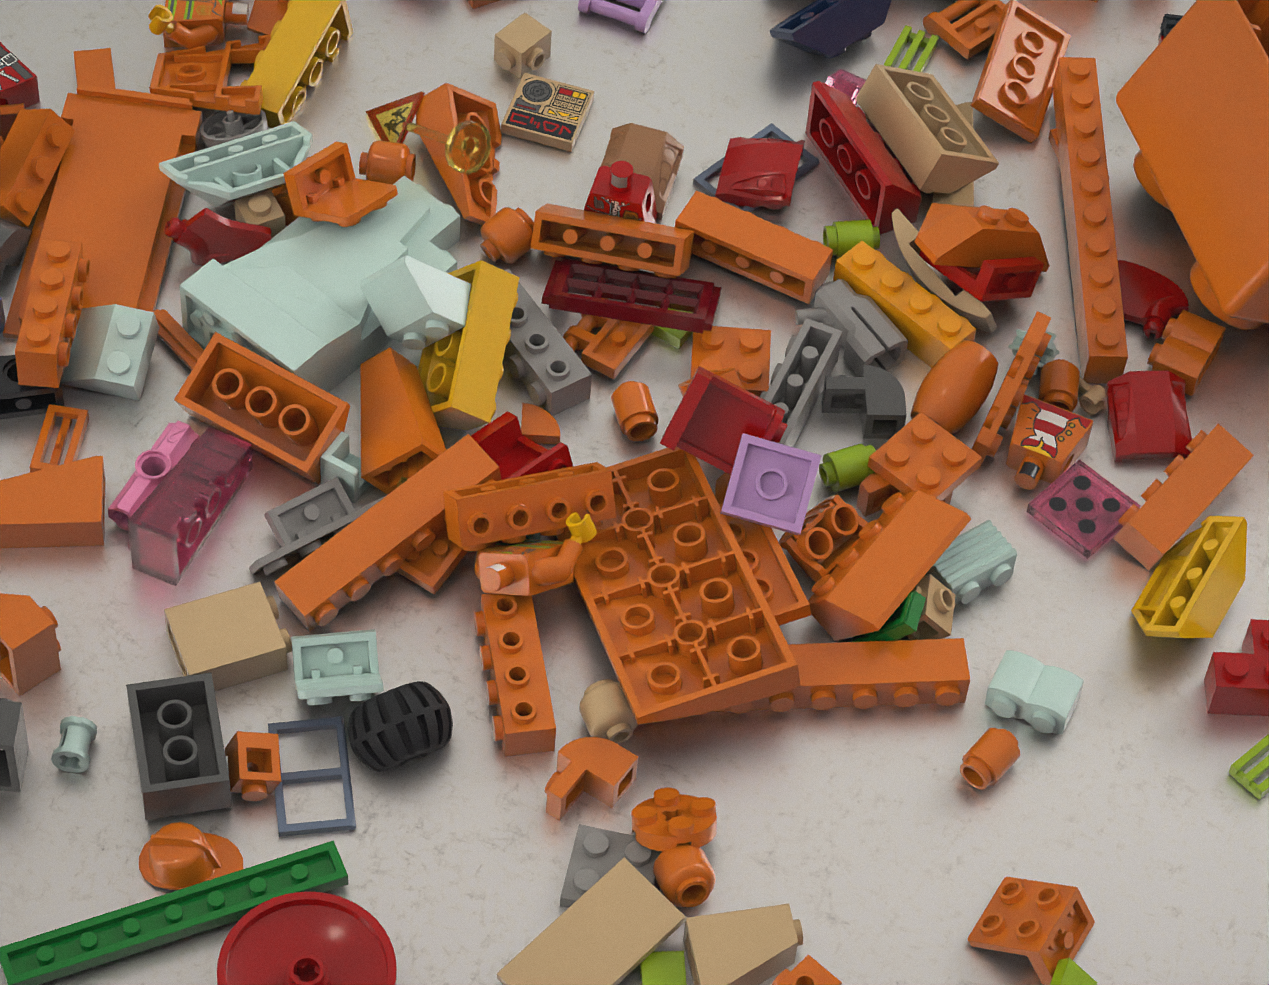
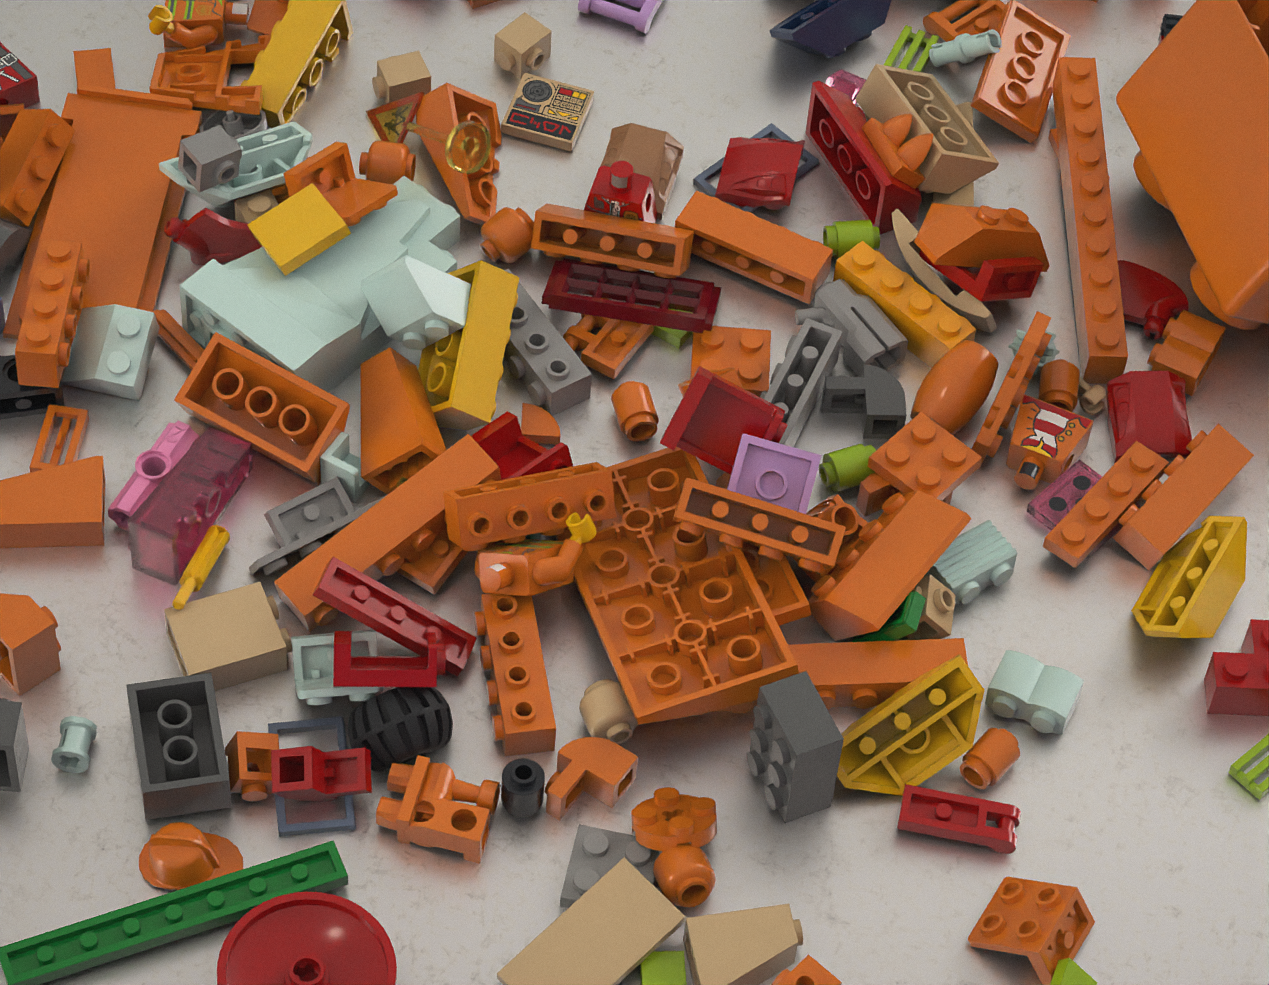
(201, 564): none -> yellow axle
(209, 158): none -> light grey brick
(298, 229): none -> yellow tile
(319, 775): none -> red brick
(387, 670): none -> red panel
(391, 614): none -> red plate
(401, 77): none -> tan brick
(430, 814): none -> orange hips
(522, 787): none -> black brick
(758, 523): none -> orange brick
(794, 747): none -> dark grey brick
(899, 158): none -> orange tile
(913, 731): none -> yellow wedge
(959, 818): none -> red plate
(965, 48): none -> light aqua pin
(1105, 504): none -> orange plate

